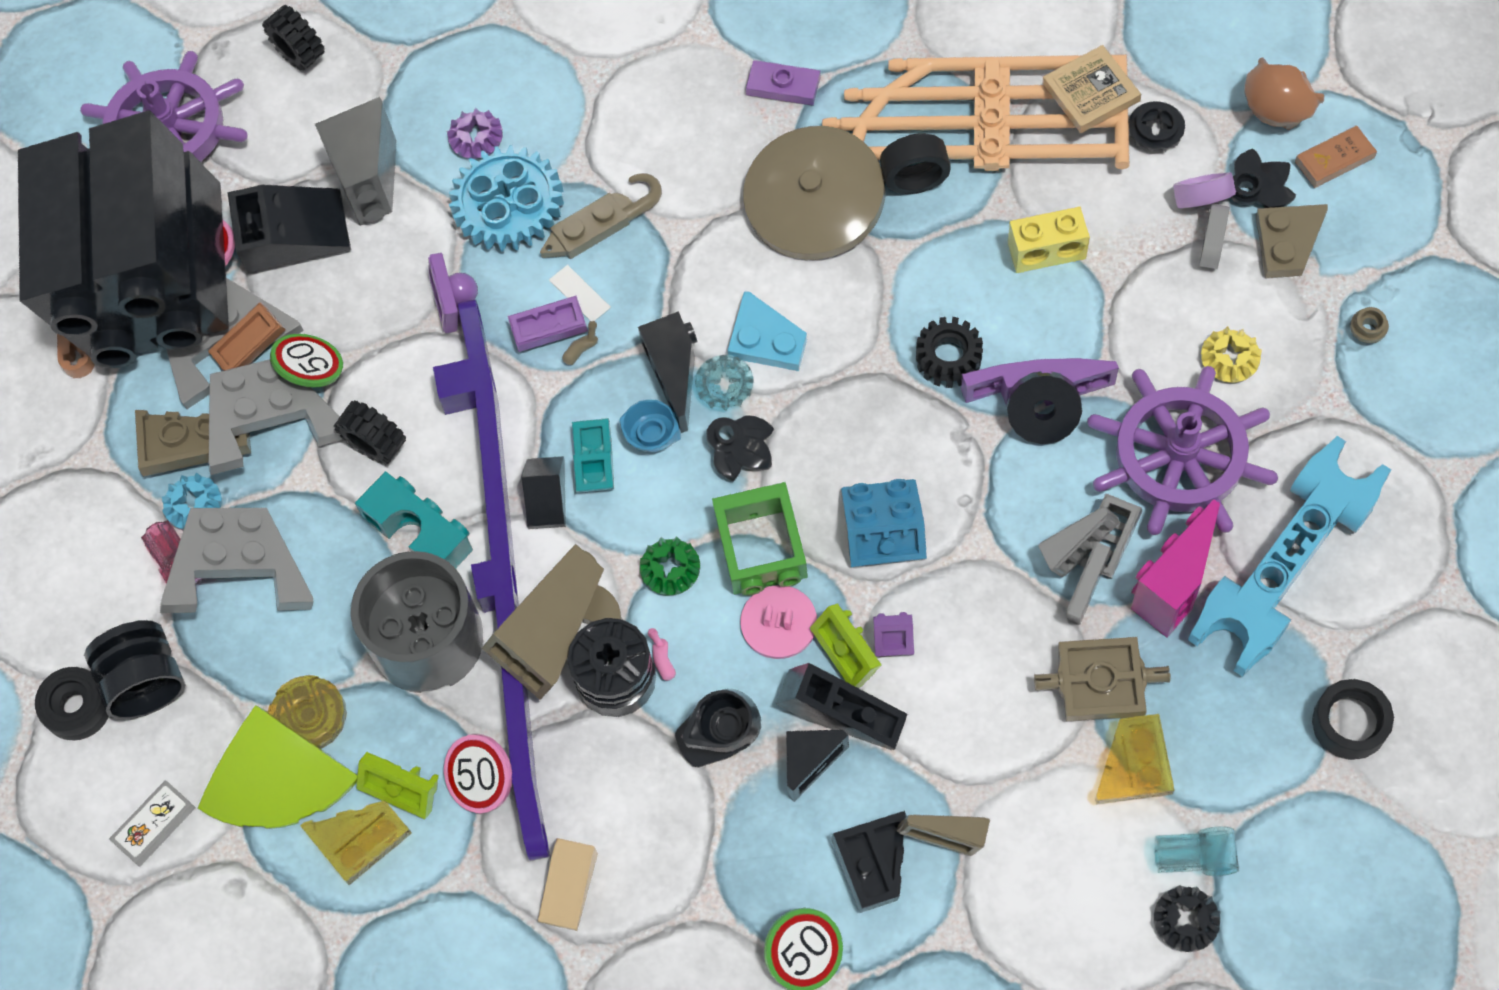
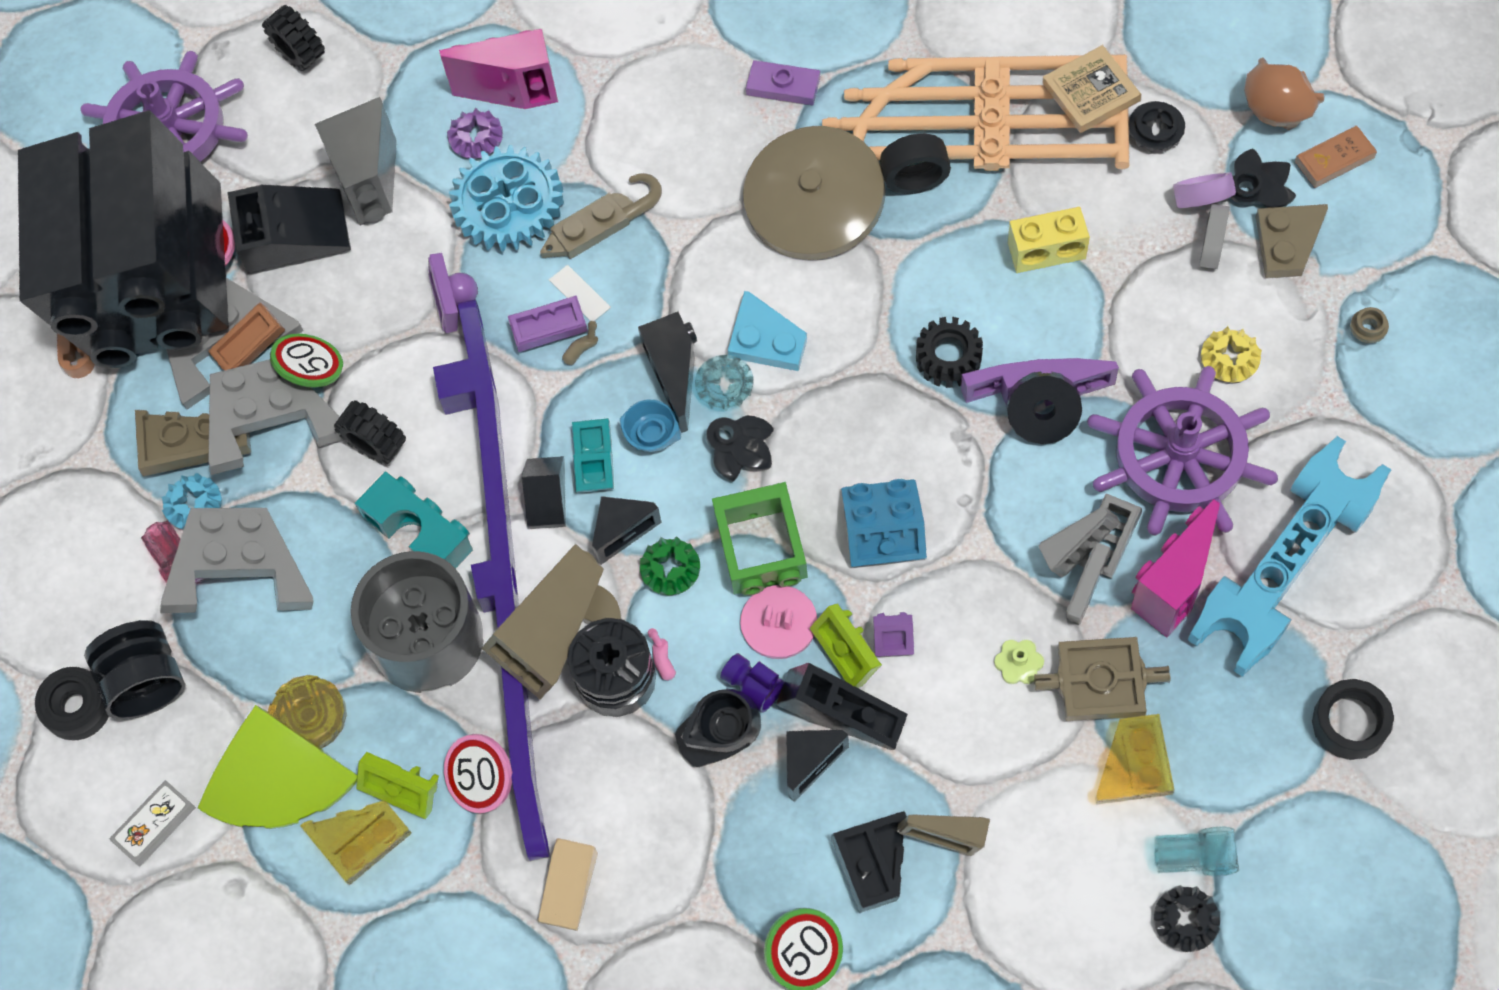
(502, 70): none -> dark pink slope
(621, 524): none -> black slope
(757, 682): none -> dark purple piece
(1015, 668): none -> yellowish green plant

